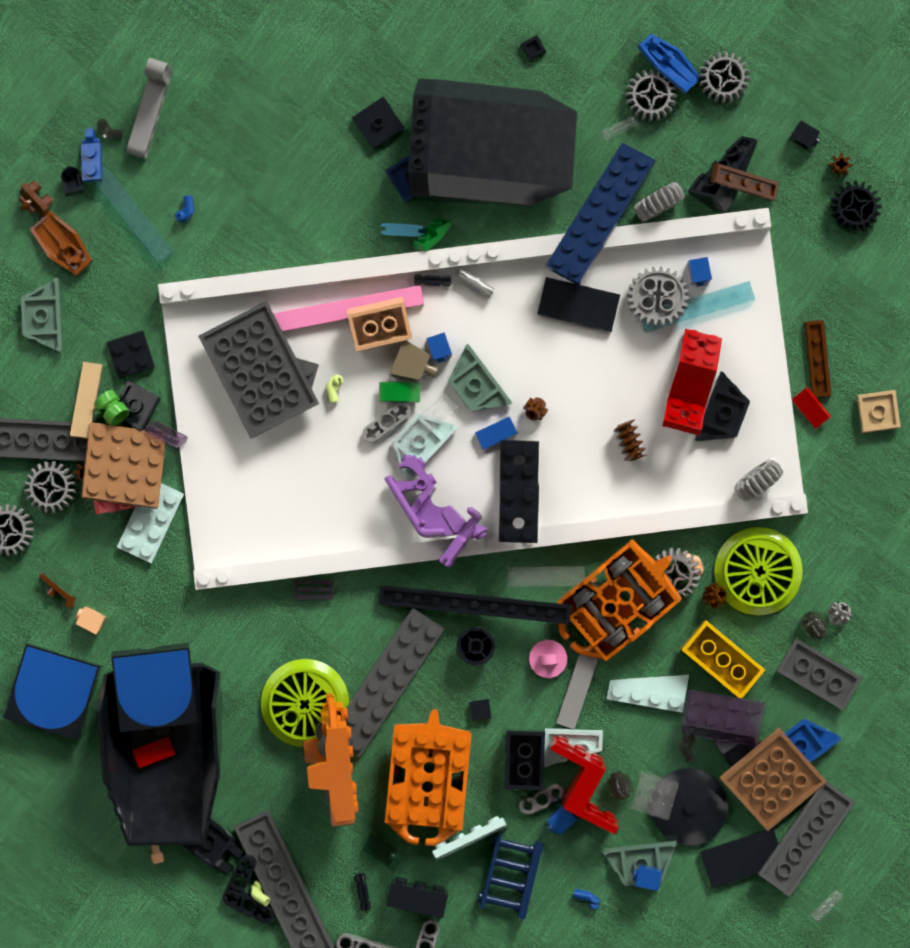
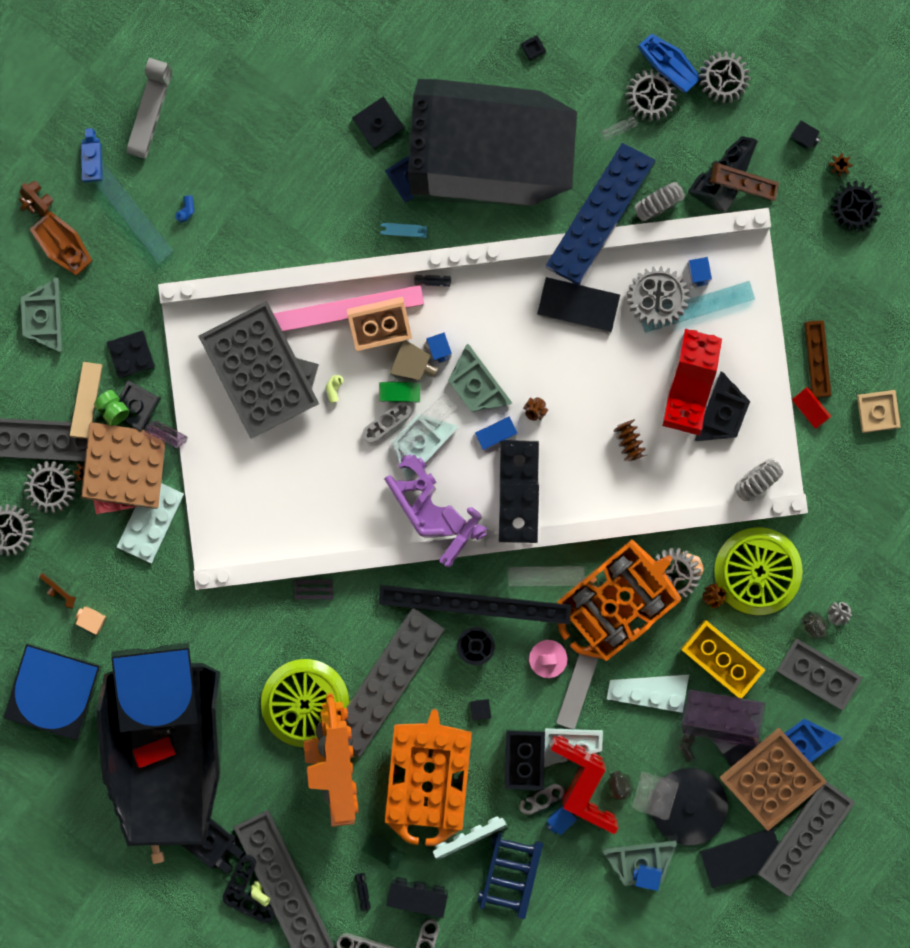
(72, 181): black plate -> none
(106, 130): clear smoke arm -> none
(434, 234): green slope -> none
(475, 283): light grey pin -> none
(587, 896): blue arm -> none
(827, 905): clear axle -> none

